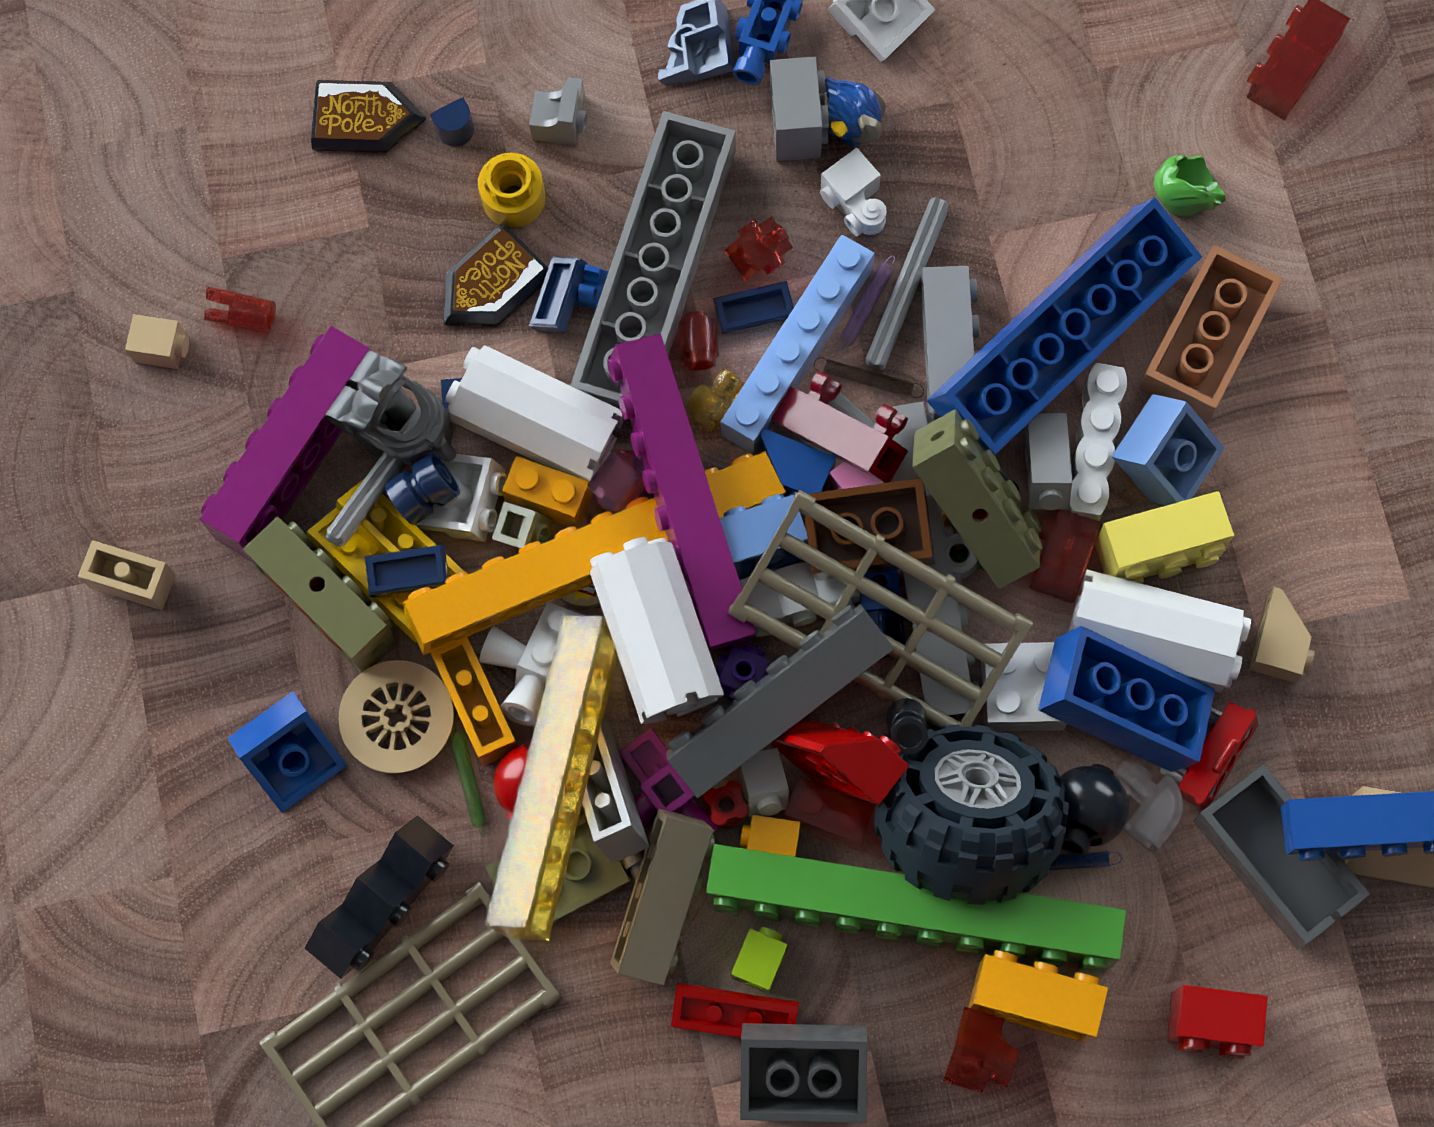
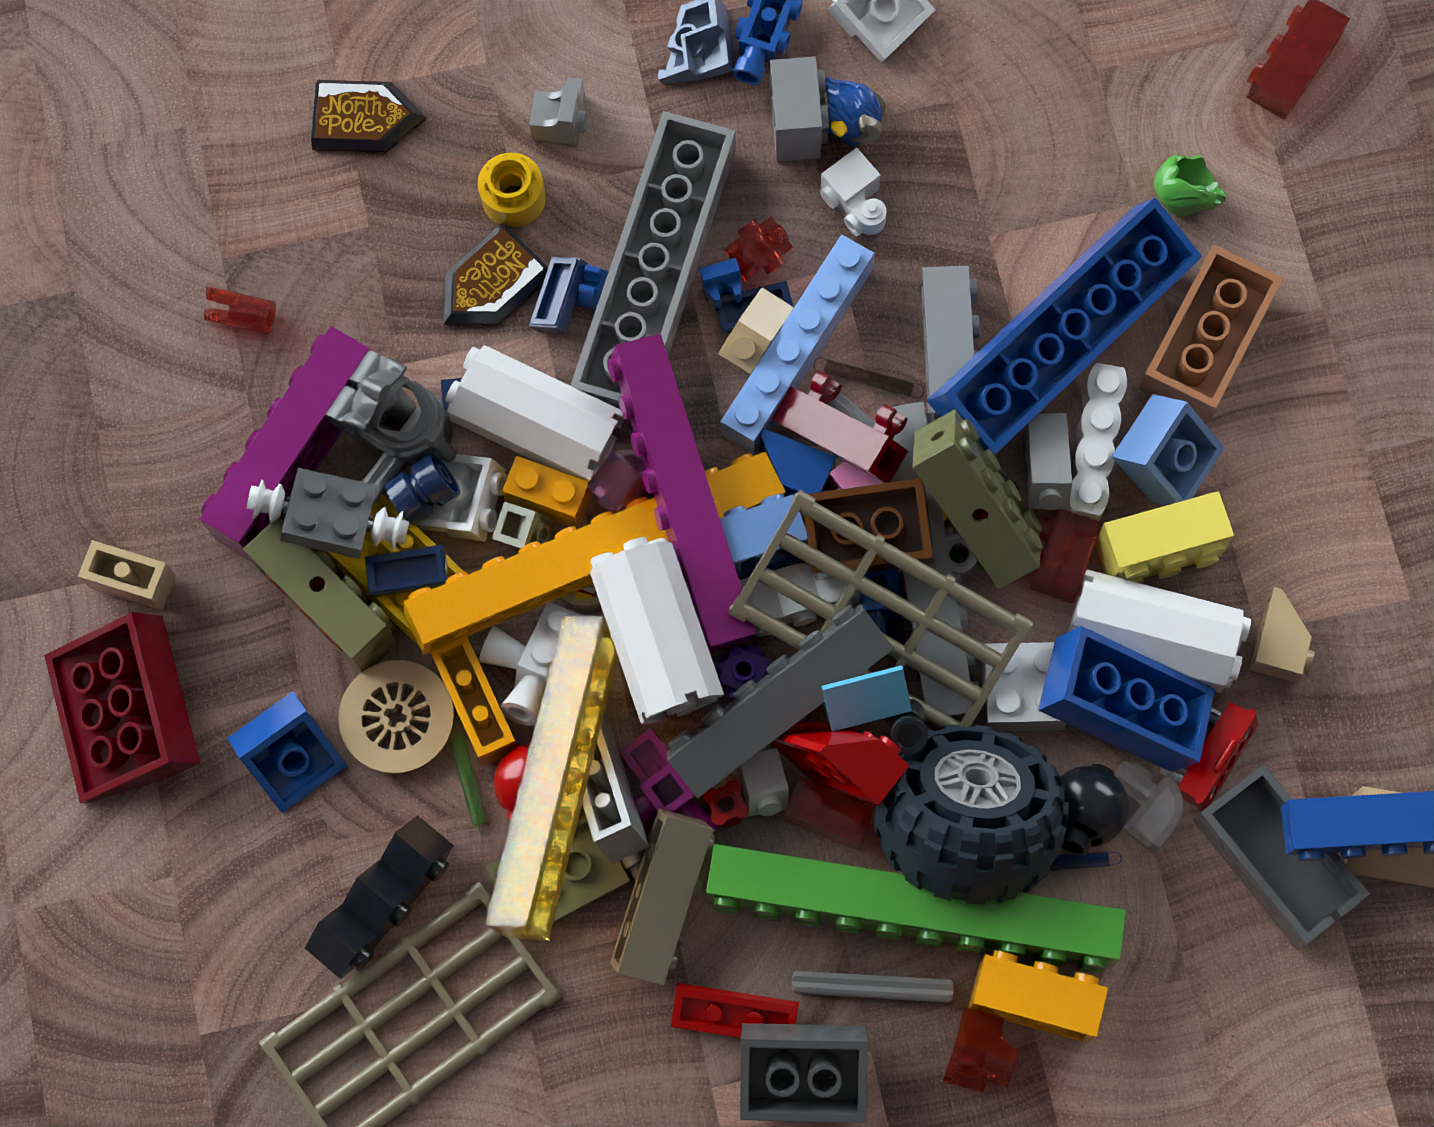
(121, 707): none -> dark red slope
(156, 341): tan brick -> none
(327, 513): none -> dark grey plate
(454, 123): dark blue brick -> none
(698, 340): clear red brick -> none
(712, 404): clear yellow plate -> none
(721, 280): none -> blue tile
(755, 330): none -> tan slope
(760, 959): lime brick -> none
(771, 835): light orange brick -> none
(866, 698): none -> medium azure panel
(872, 986): none -> light grey axle
(877, 291): lavender piece -> none
(907, 284): light grey axle -> none
(1217, 1019): red brick -> none

